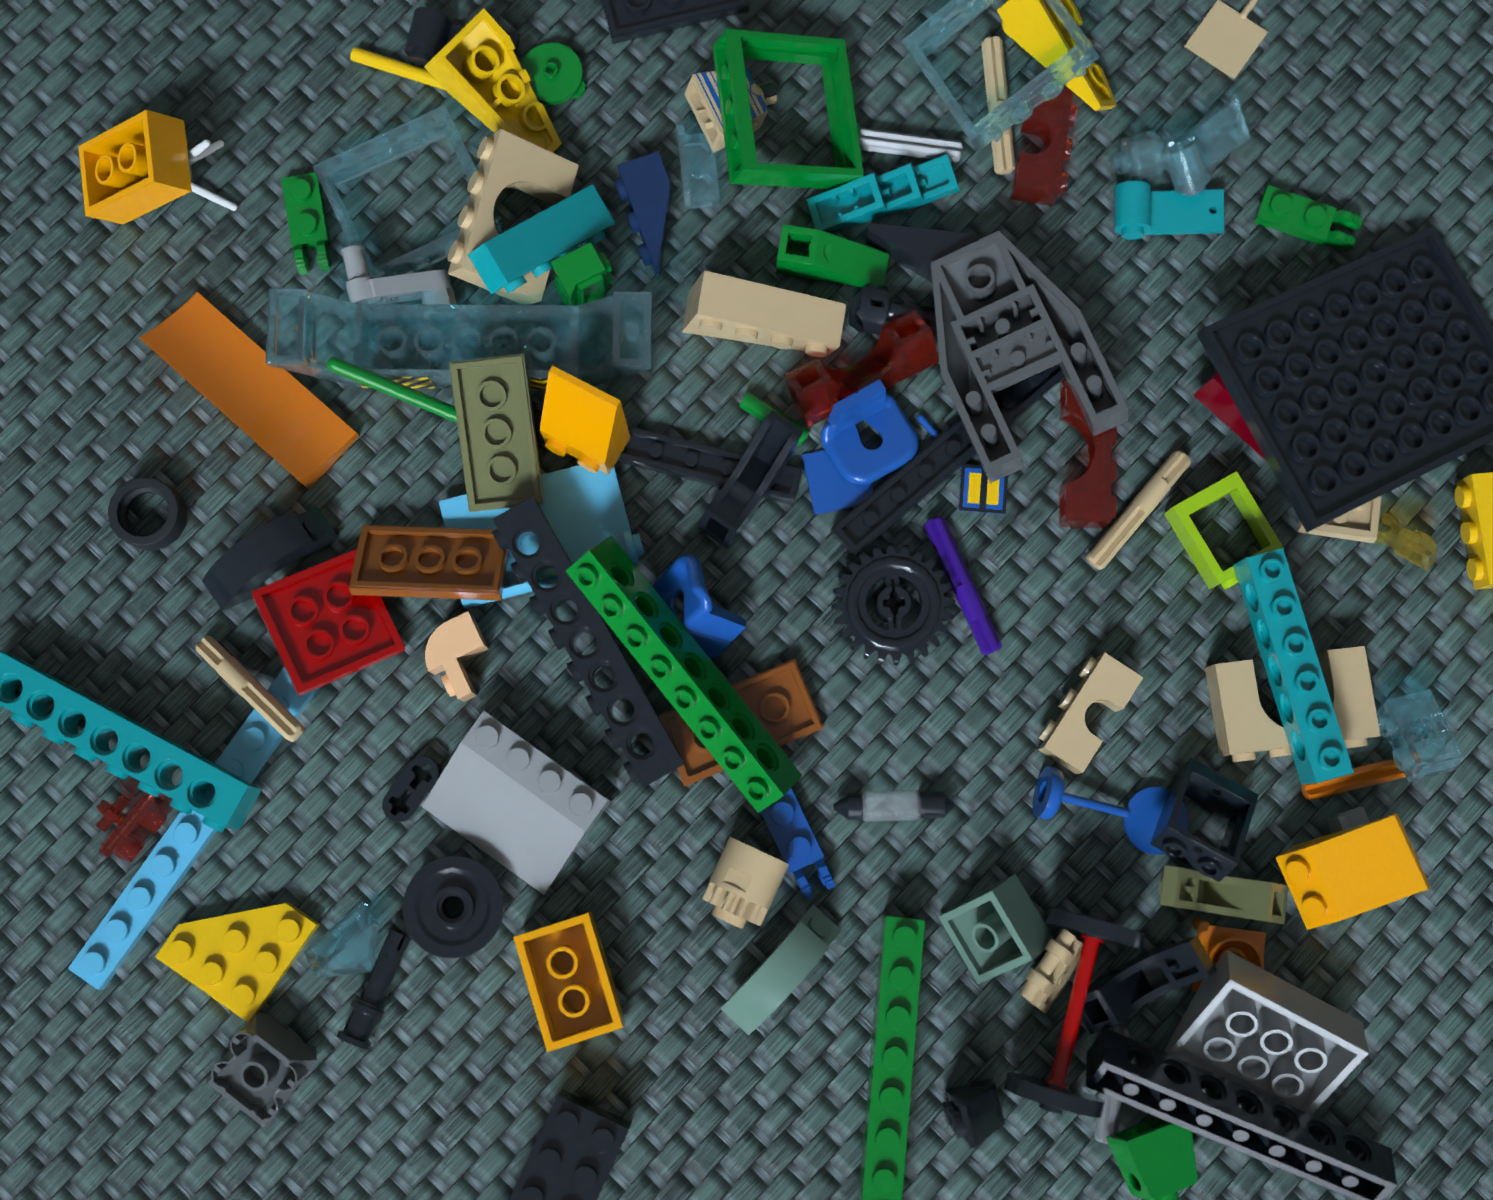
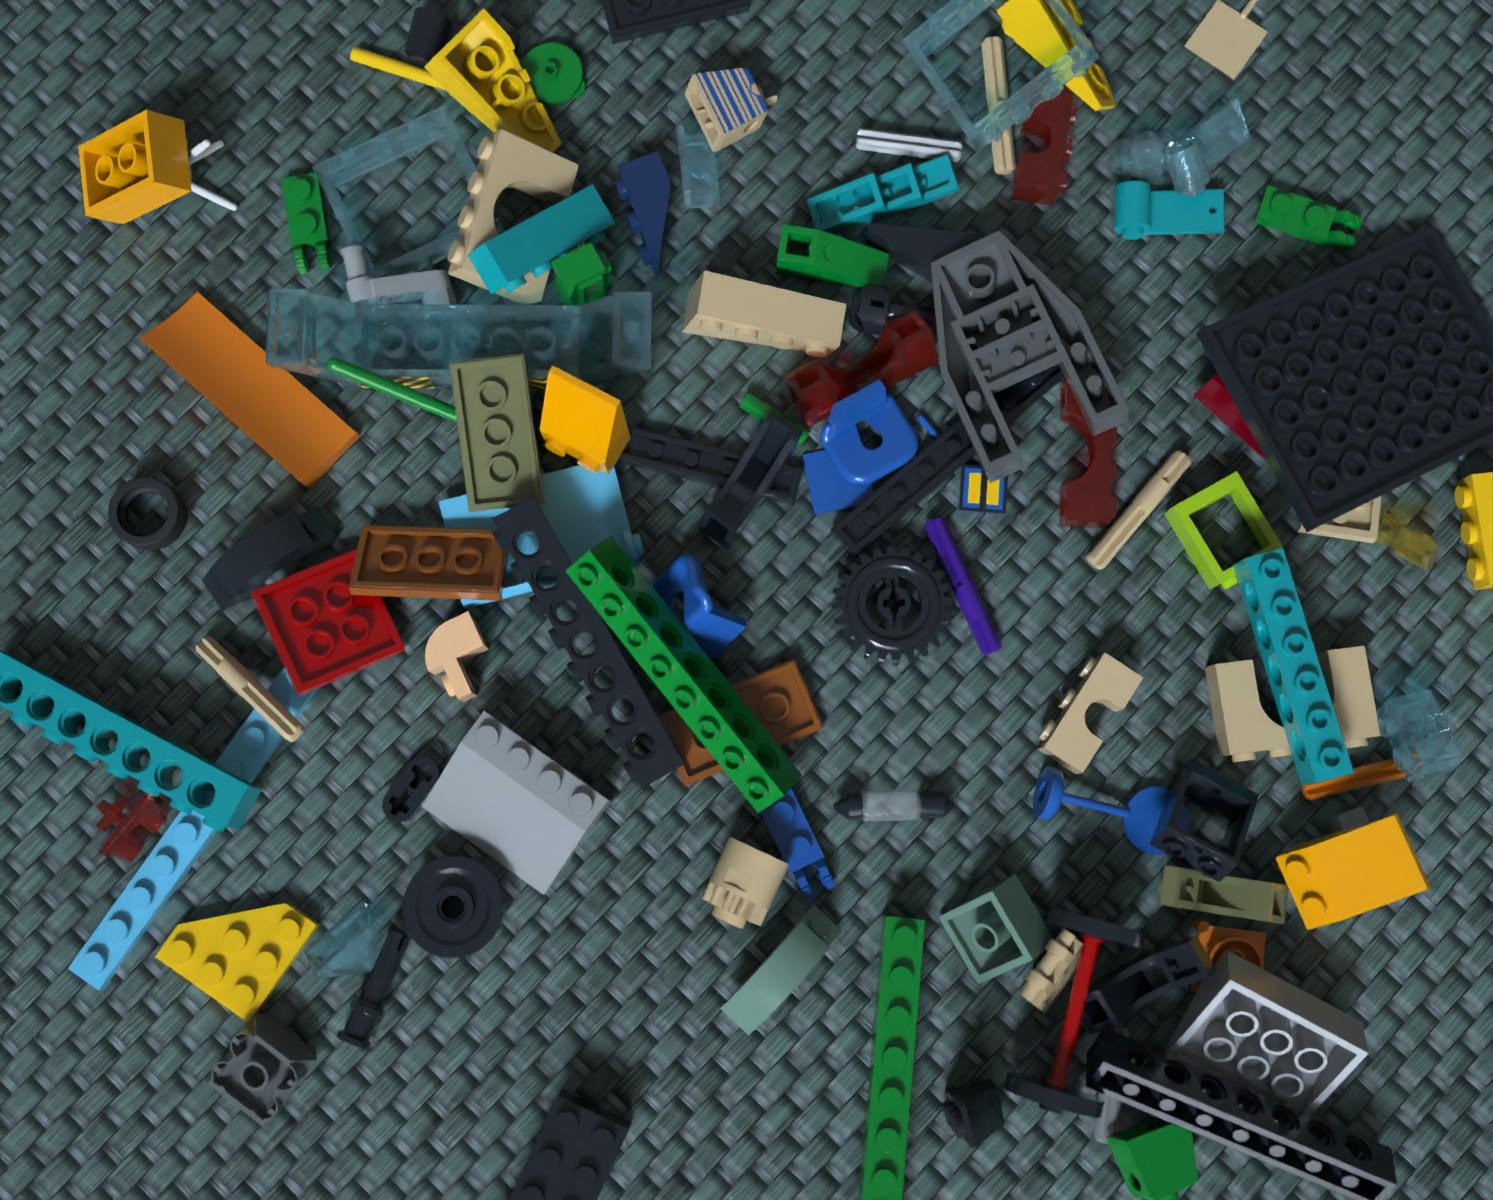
(569, 981): light orange brick -> none
(739, 140): green window -> none

